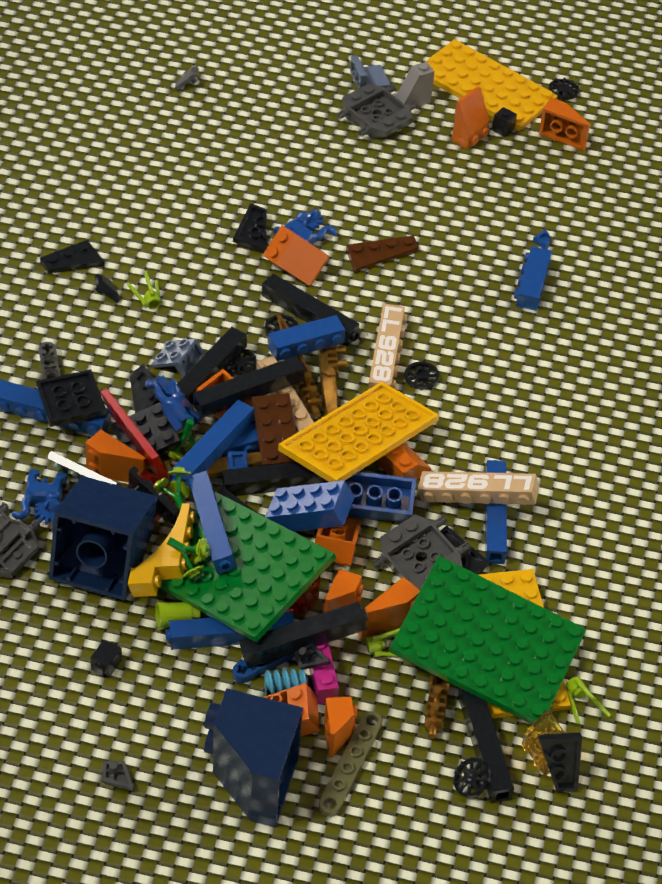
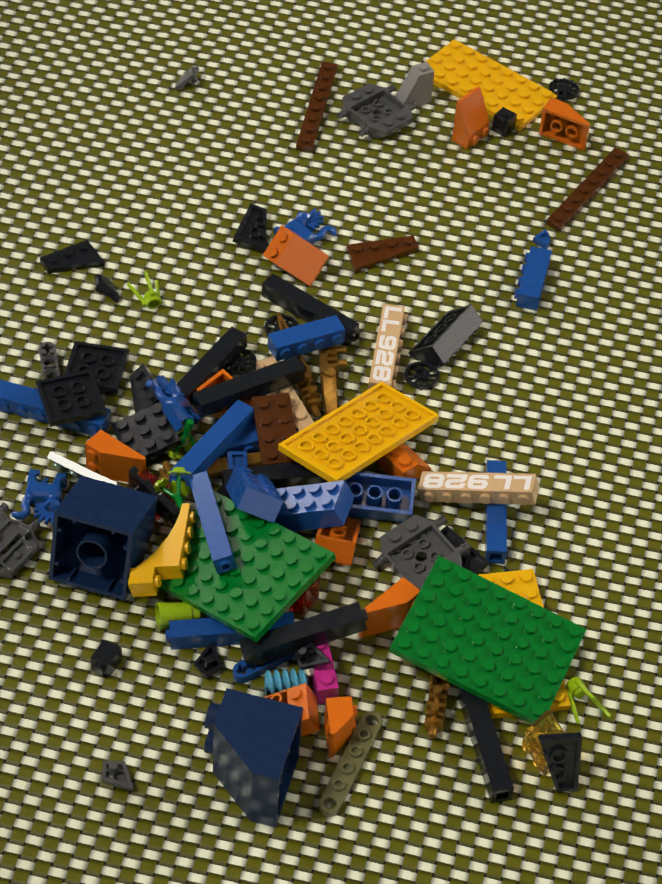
(105, 362): none -> black plate
(134, 434): red tile -> none
(179, 353): sand blue bracket -> none
(197, 552): plant -> none
(208, 662): none -> black piece
(254, 493): none -> blue brick
(316, 107): none -> reddish brown plate
(344, 590): orange slope -> none
(368, 74): sand blue bracket -> none
(376, 643): lime plant -> none
(447, 336): none -> slope
(472, 777): black wheel -> none
(587, 189): none -> reddish brown plate

